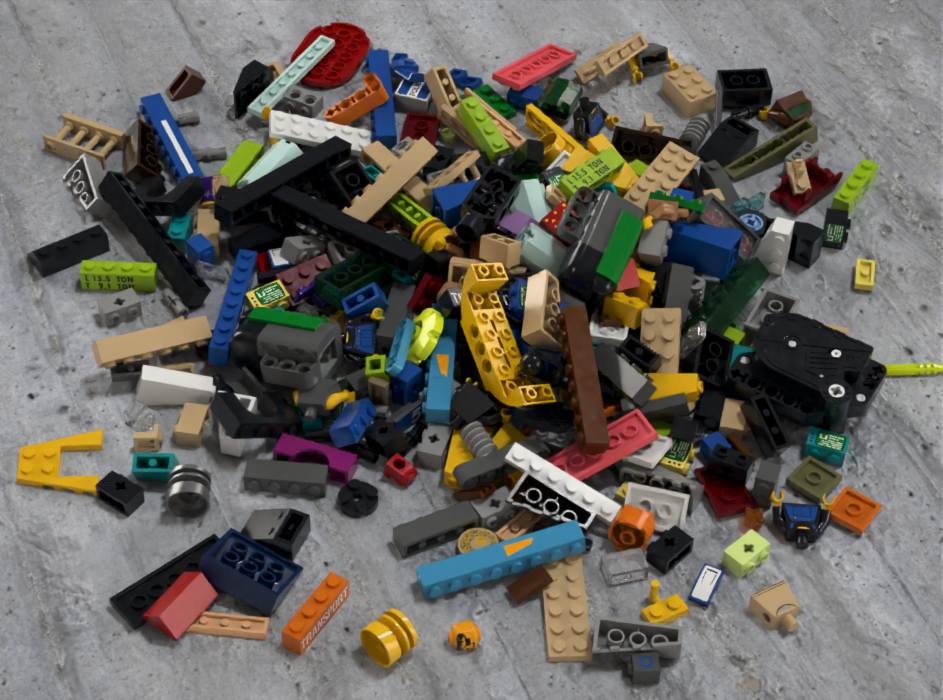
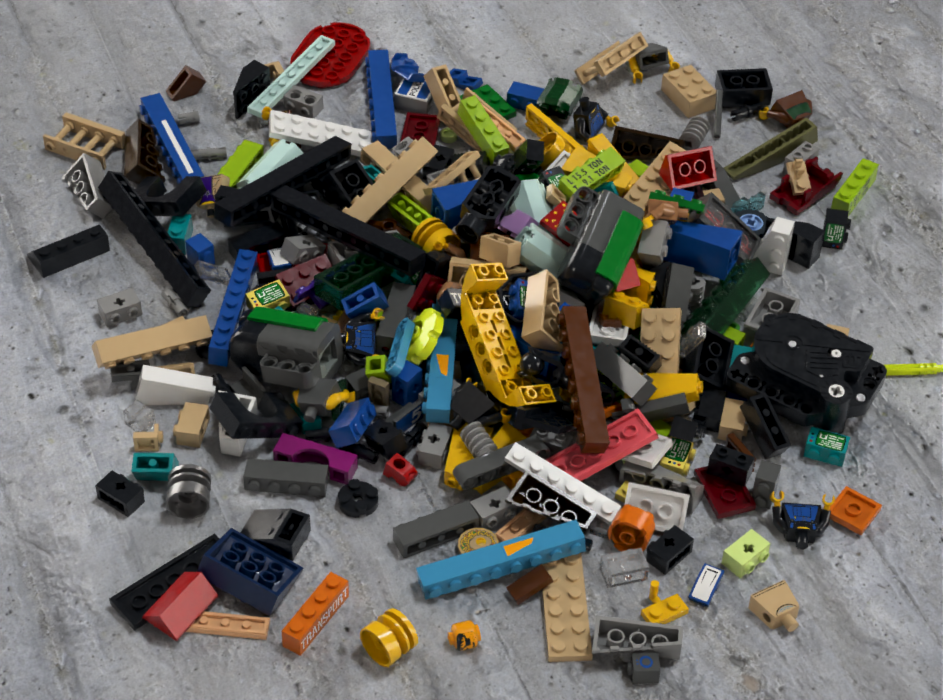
(41, 463): yellow wing -> none
(118, 275): lime brick -> none
(209, 228): tan brick -> none
(358, 103): orange beam -> none
(476, 493): reddish brown tile -> none
(534, 67): coral plate -> none
(650, 125): tan bracket -> none
(688, 168): none -> red slope
(709, 442): blue brick -> none
(729, 141): black slope -> none
(753, 517): clear orange wheel -> none
(813, 479): olive plate -> none
(864, 274): light yellow plate -> none

